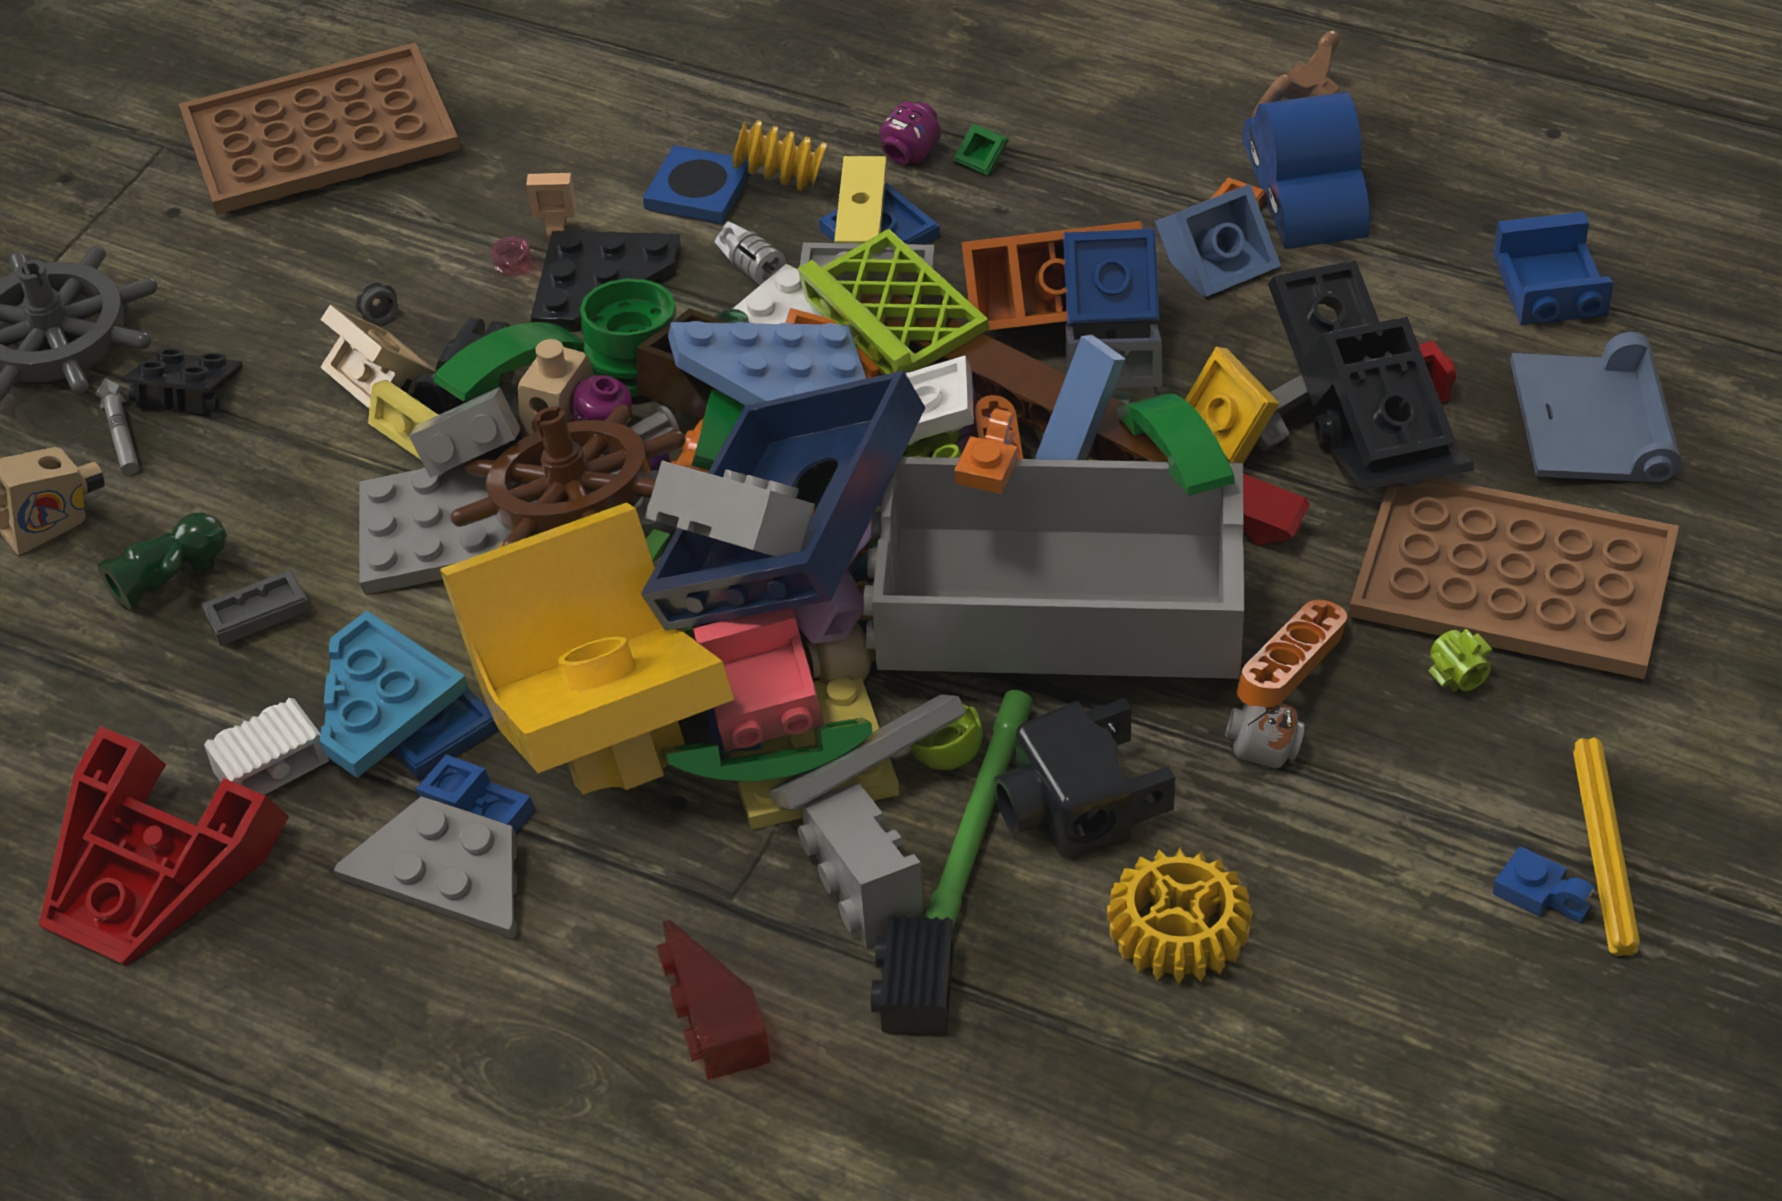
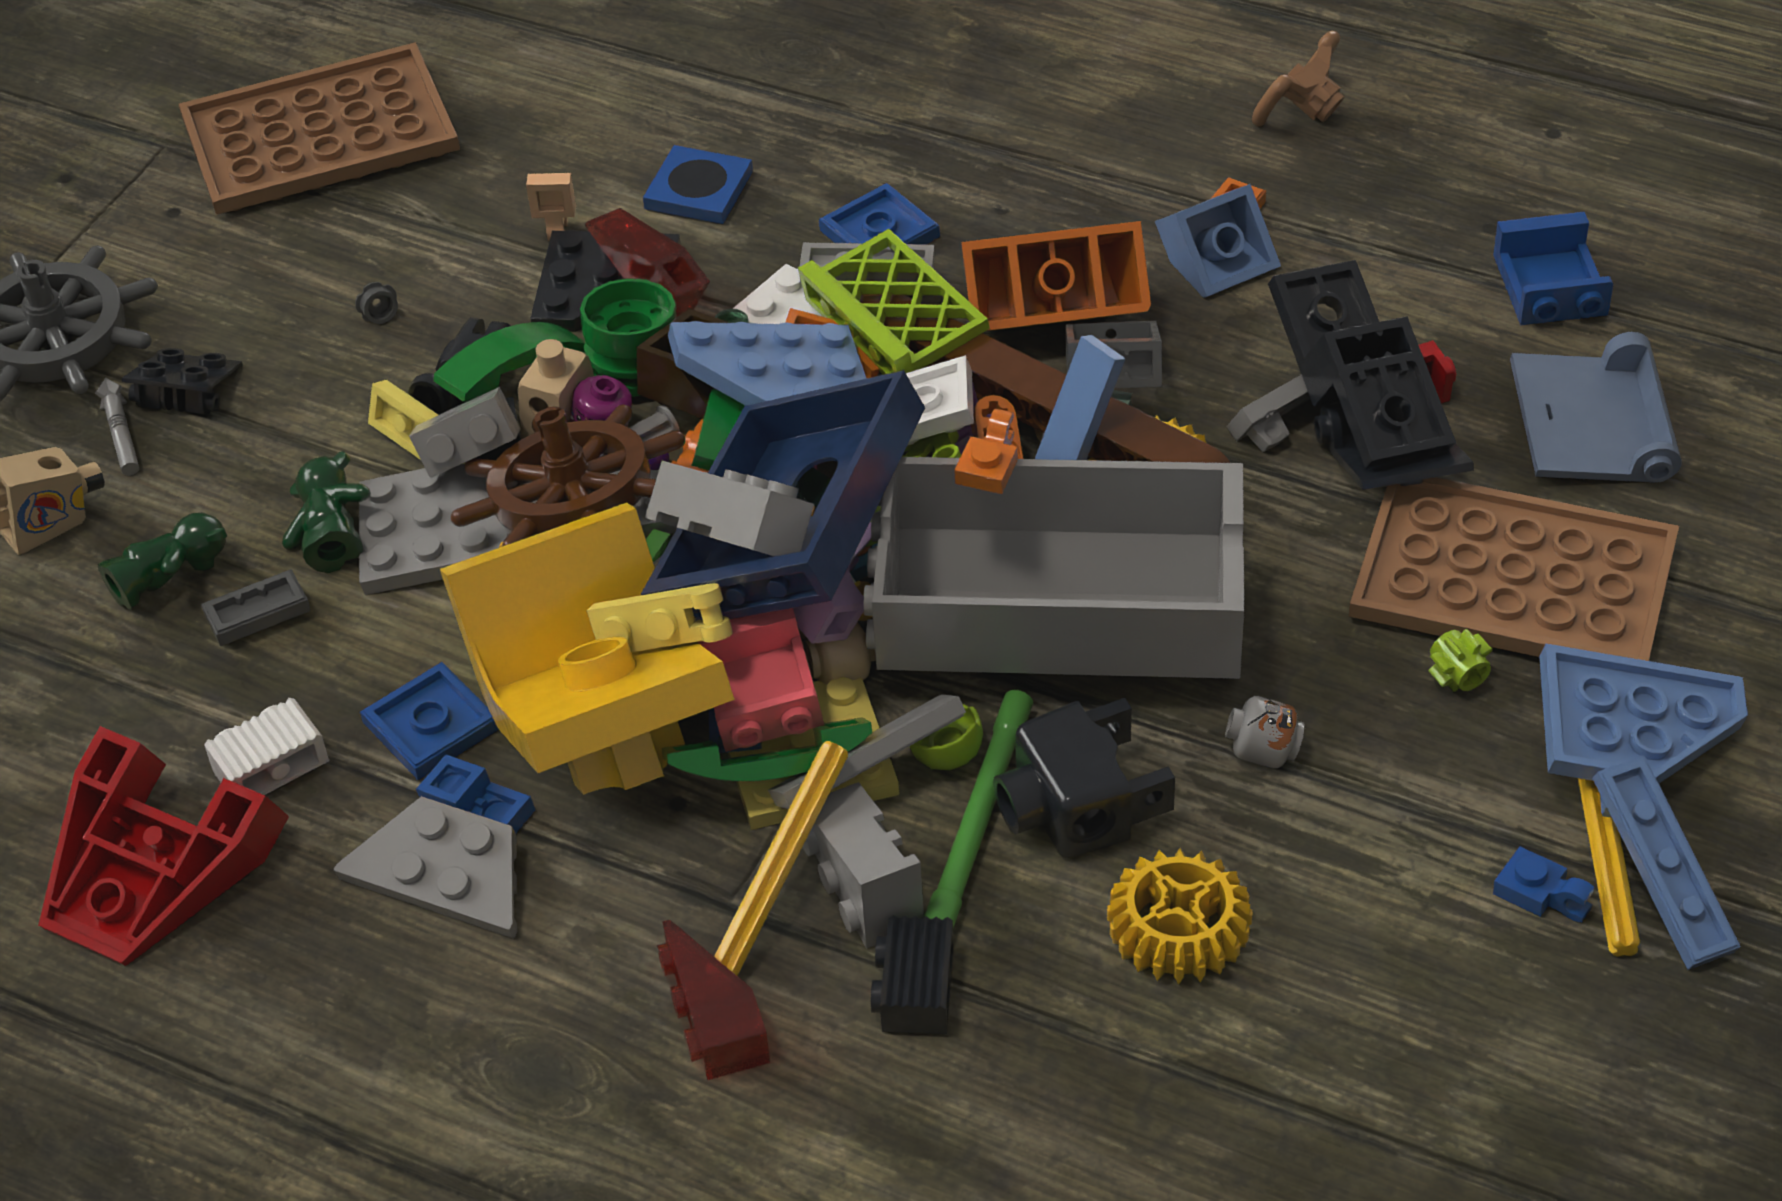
(324, 521): none -> dark green piece
(368, 355): tan bracket -> none
(380, 692): dark azure plate -> none
(511, 246): clear pink bush -> none
(649, 255): none -> clear red slope
(663, 618): none -> light yellow plate
(749, 252): light grey hinge -> none
(778, 155): yellow piece -> none
(781, 856): none -> yellow axle
(861, 199): light yellow tile -> none
(910, 132): magenta head -> none
(980, 150): green slope -> none
(1111, 276): blue tile -> none
(1184, 437): green slope -> none
(1231, 404): yellow tile -> none
(1271, 512): red slope -> none
(1298, 645): orange beam -> none
(1311, 168): blue brick -> none
(1621, 708): none -> medium blue wing
(1666, 862): none -> medium blue tile

